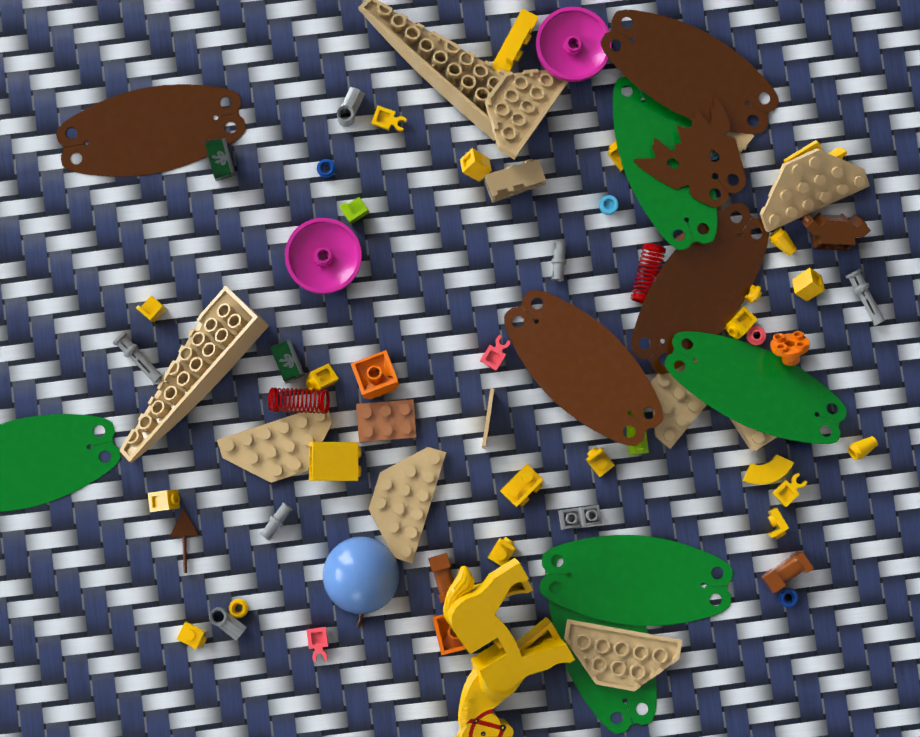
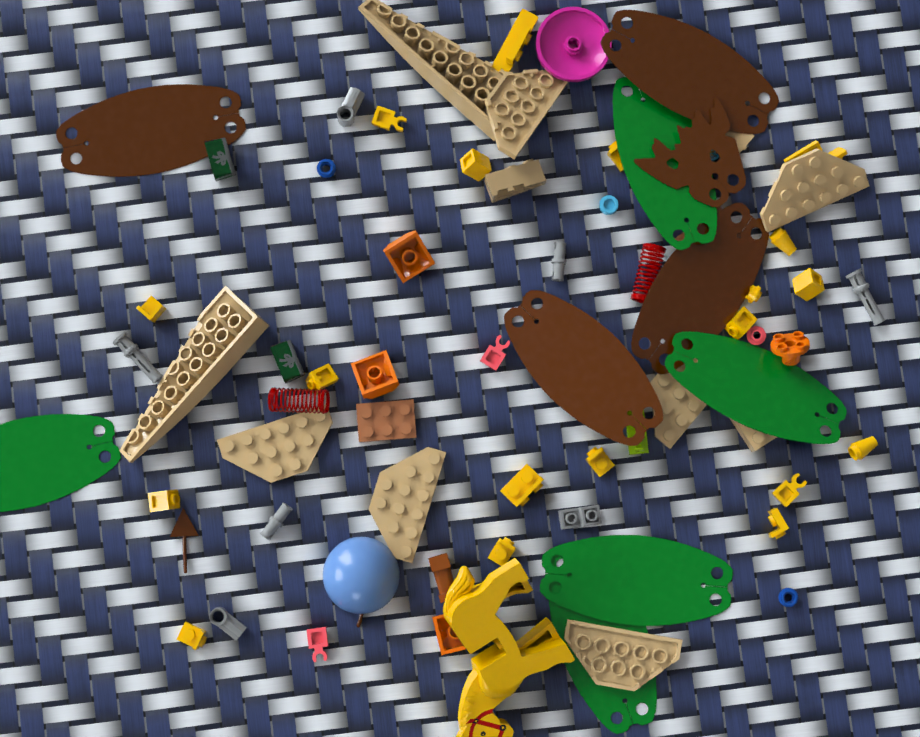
(232, 608): yellow plate -> none
(323, 256): dark pink dish -> none
(334, 461): yellow brick -> none
(354, 210): lime panel -> none
(408, 256): none -> orange slope
(488, 418): tan piece -> none
(768, 472): yellow tile -> none
(785, 571): dark orange piece -> none
(835, 231): reddish brown slope -> none

